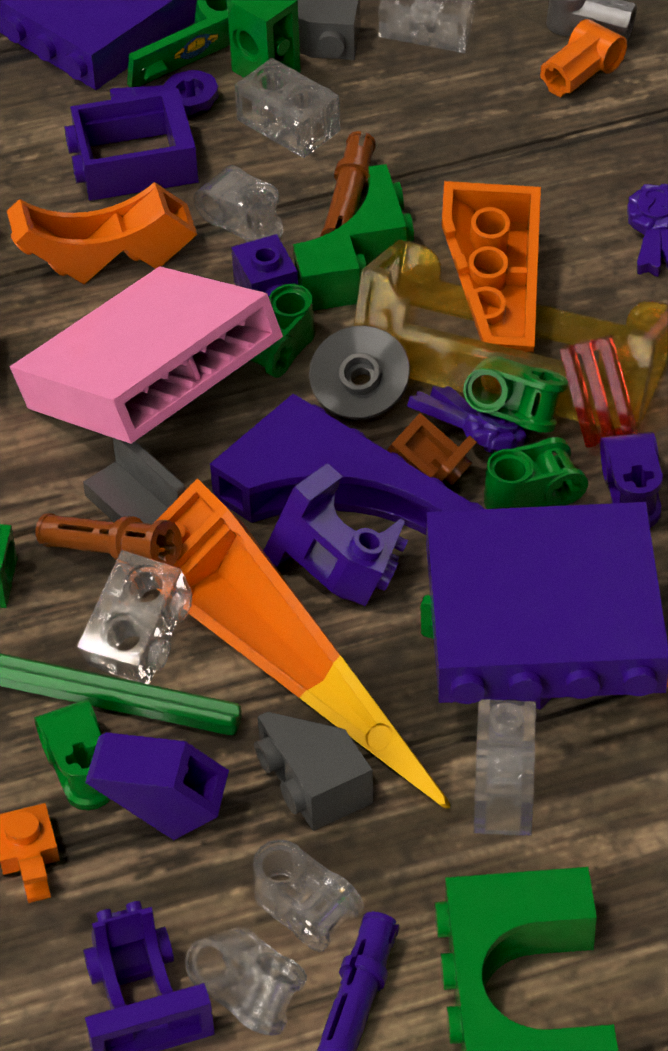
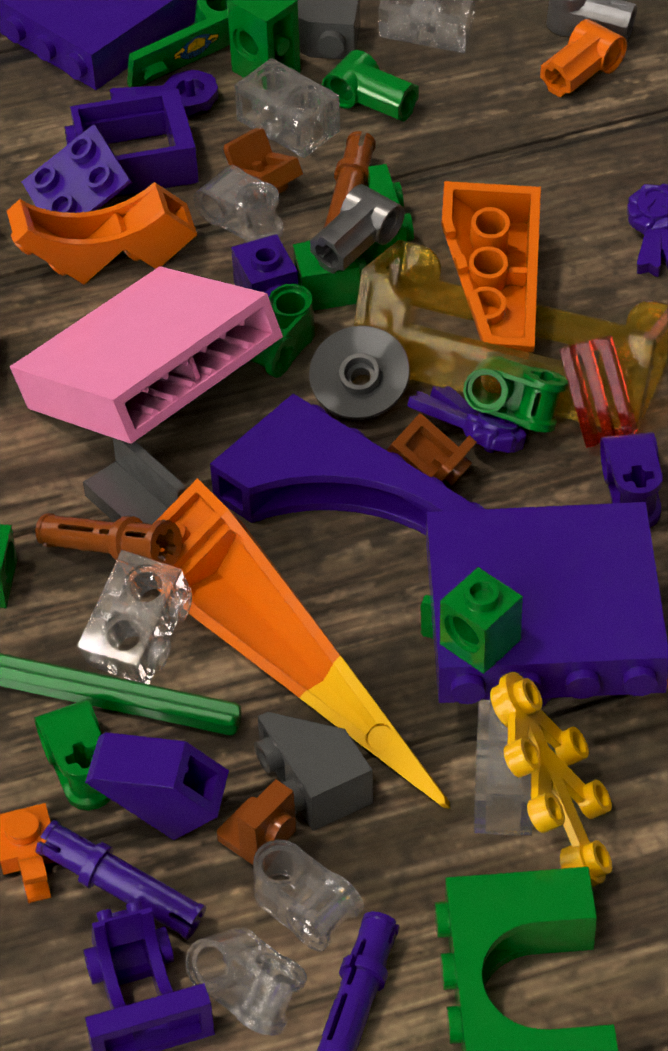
(78, 176): none -> dark purple hinge
(101, 868): none -> dark purple pin
(255, 157): none -> dark orange bracket
(260, 821): none -> dark orange bracket
(328, 547): dark purple tile -> none
(361, 81): none -> green piece
(362, 221): none -> flat silver piece
(480, 620): none -> green brick
(532, 475): green piece -> none
(552, 781): none -> yellow plant

